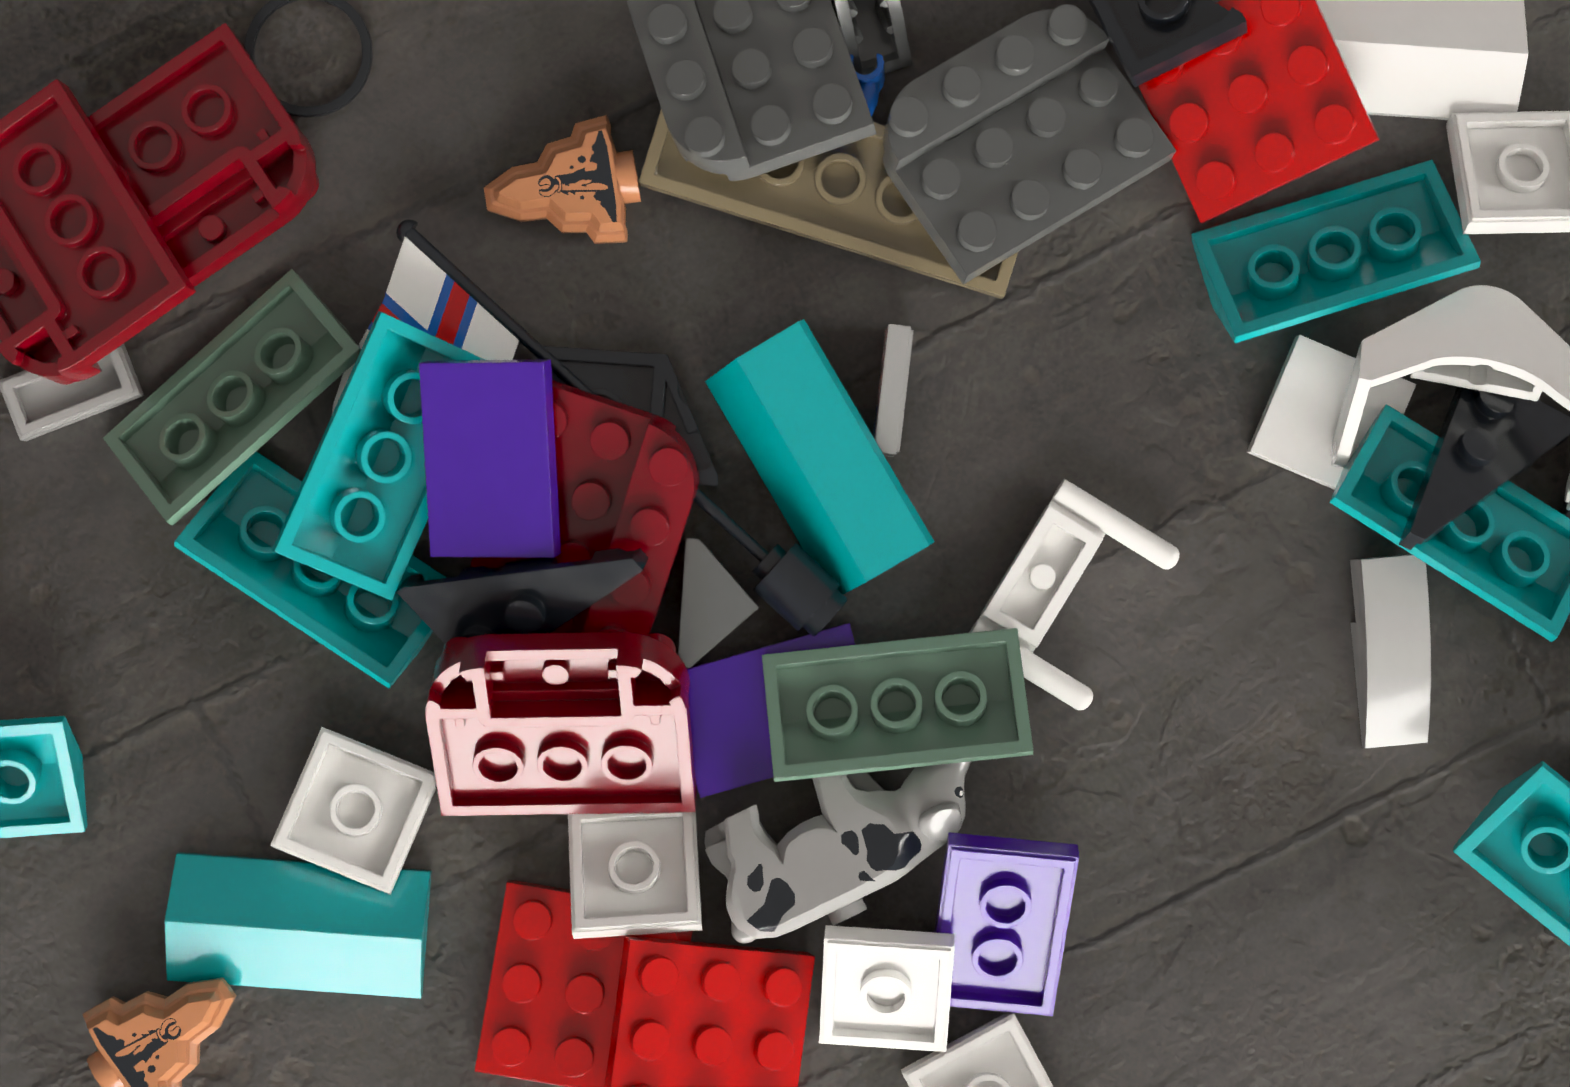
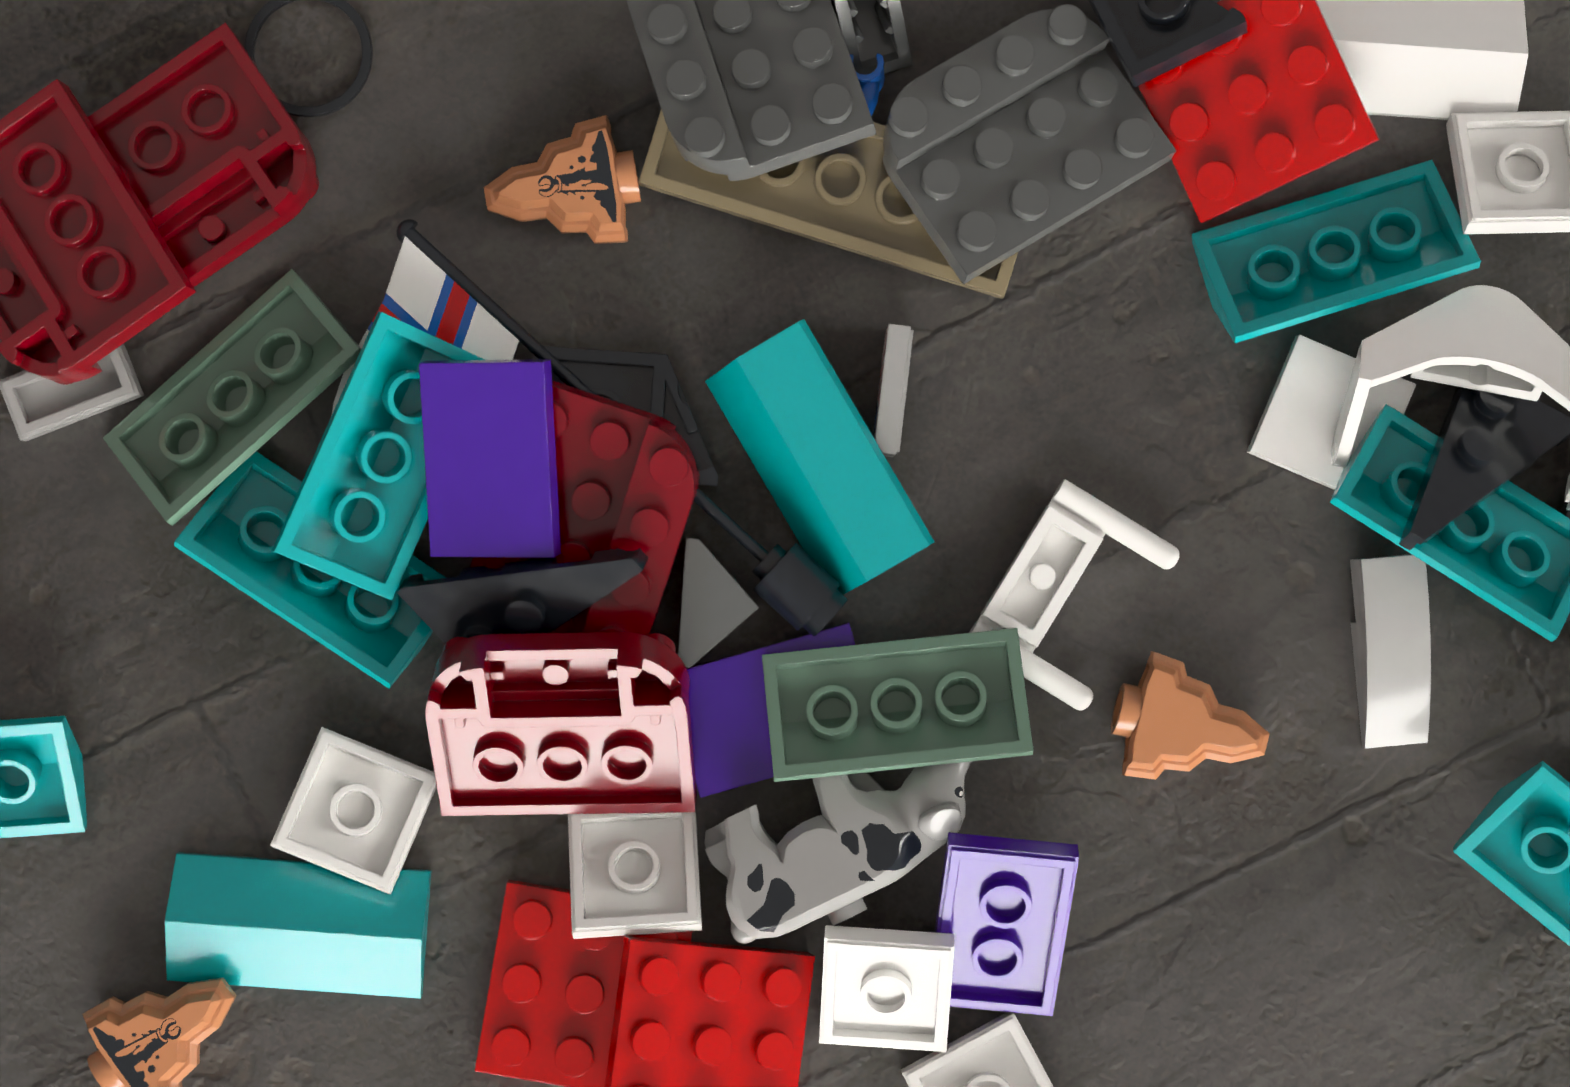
(1178, 723): none -> nougat rock

